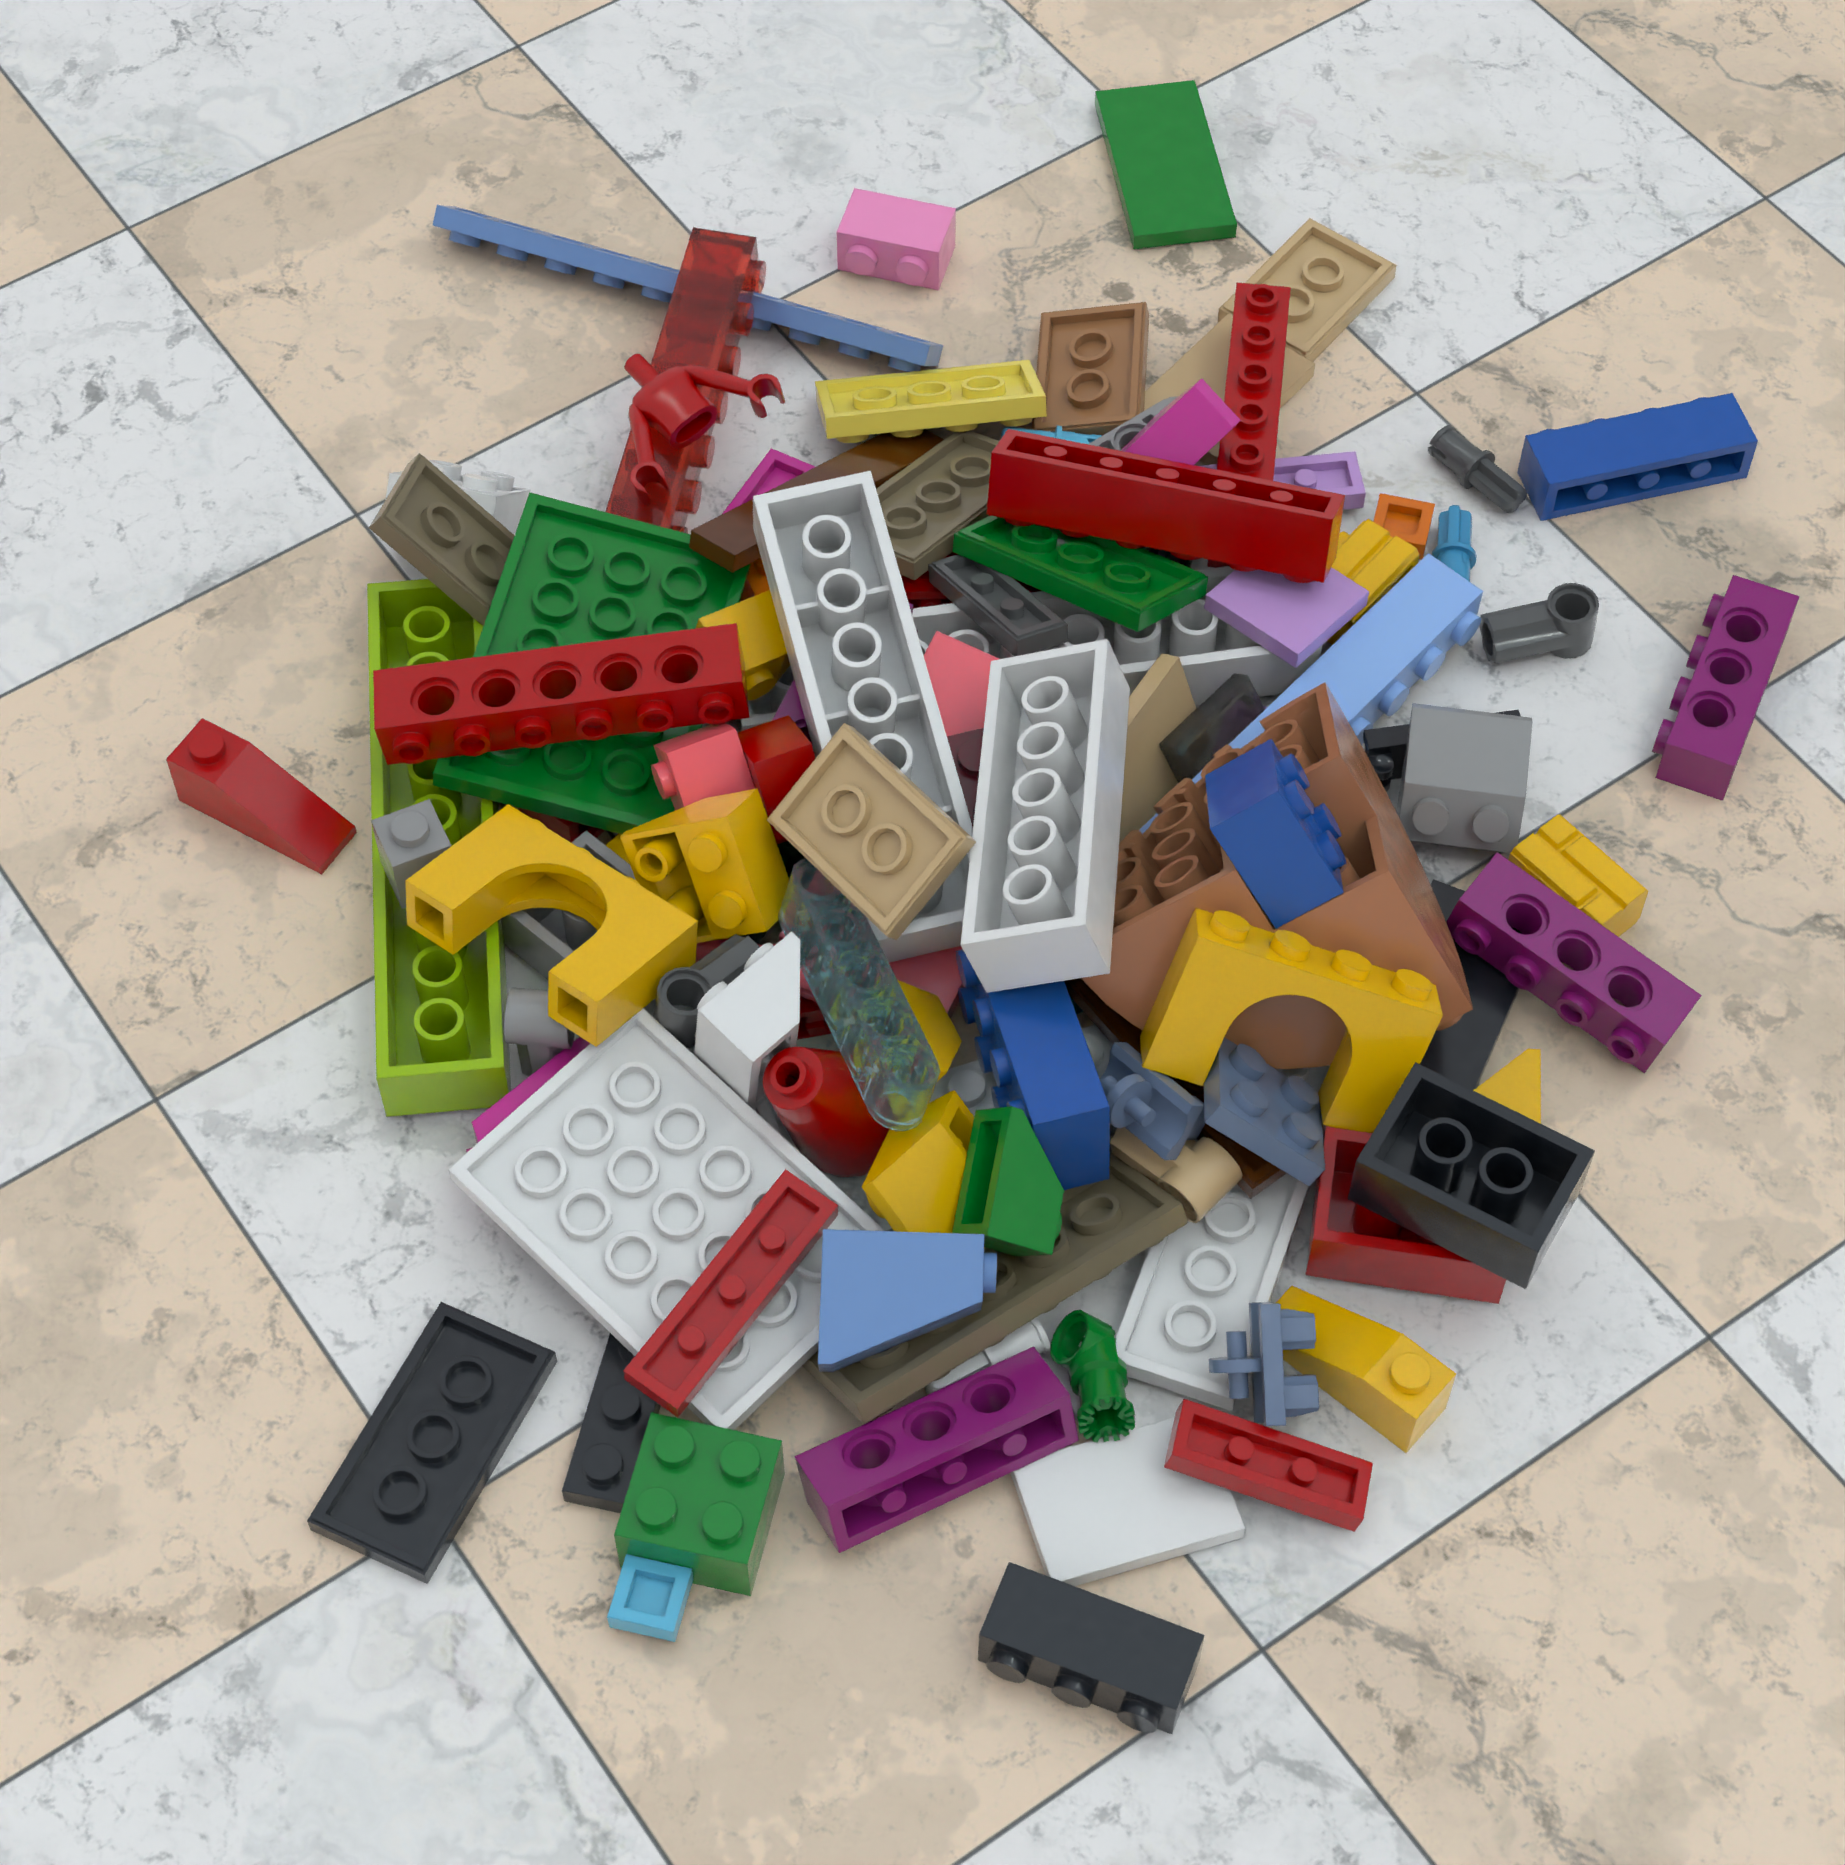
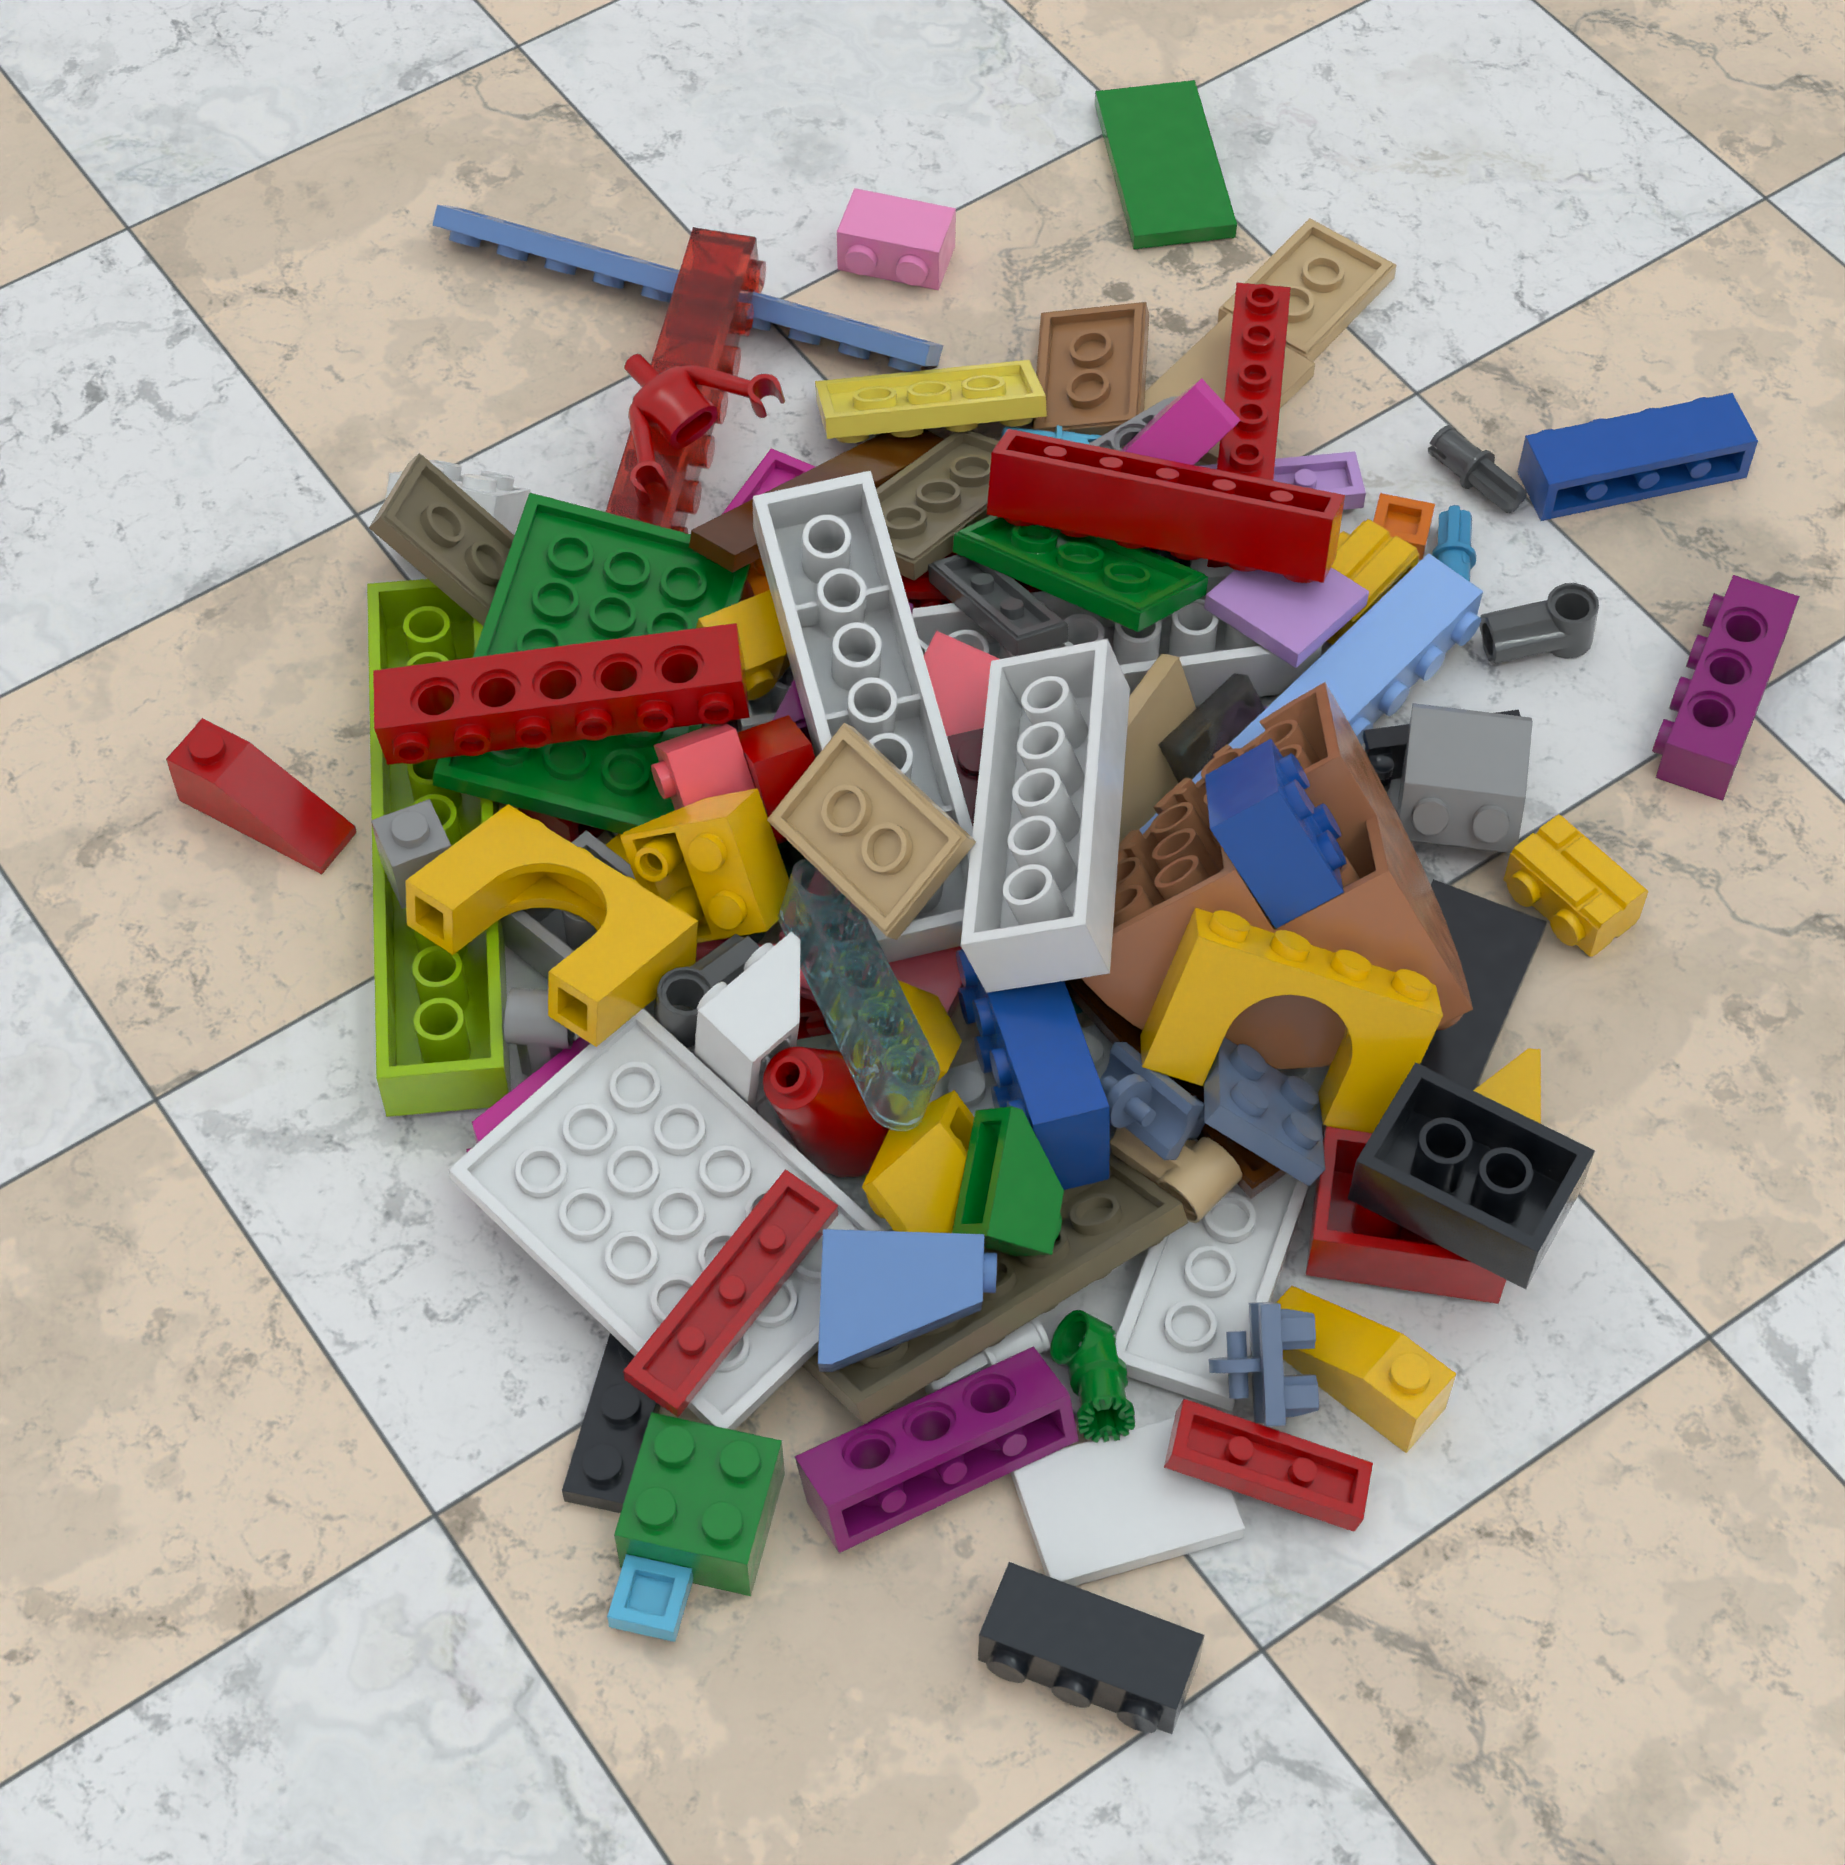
(433, 1442): black tile -> none
(1600, 962): magenta brick -> none

